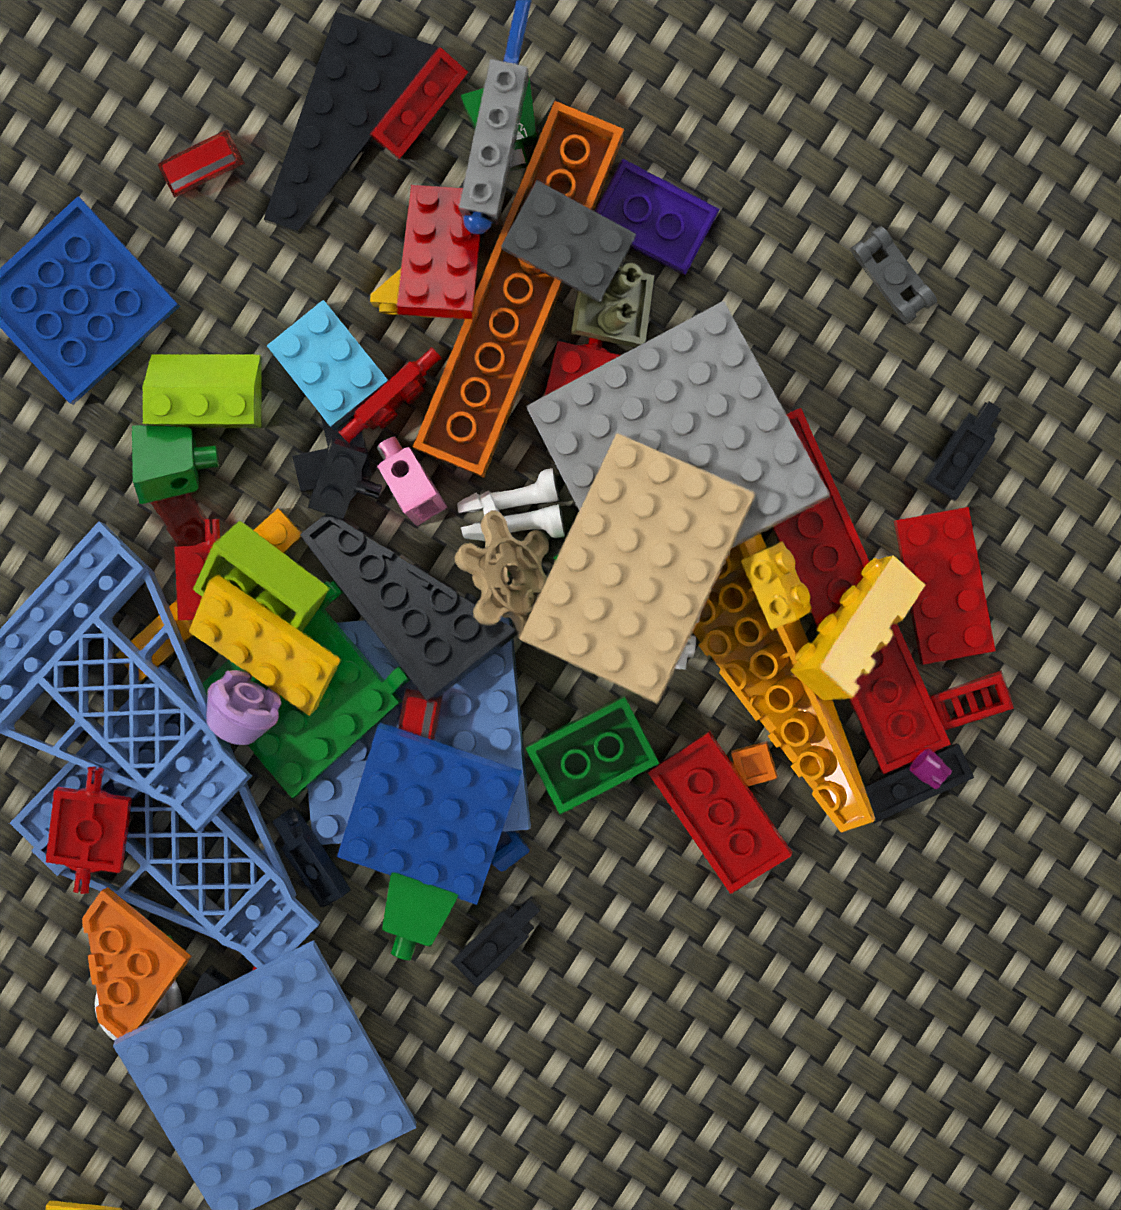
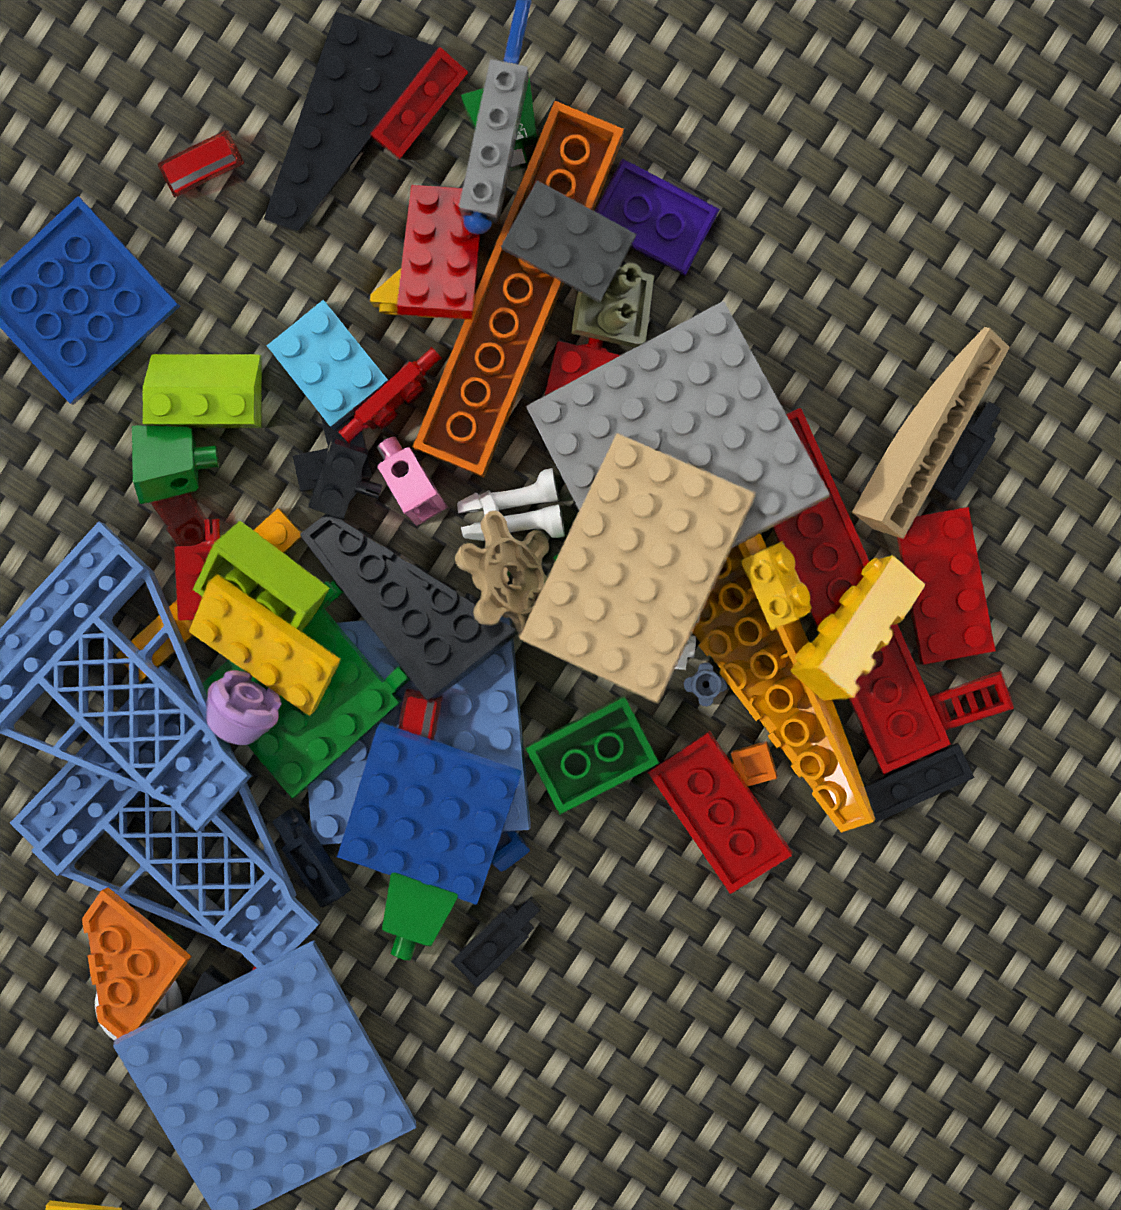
(88, 830): red plate -> none
(716, 684): none -> sand blue plate
(893, 275): dark grey plate -> none
(929, 437): none -> tan slope
(930, 768): magenta hose -> none

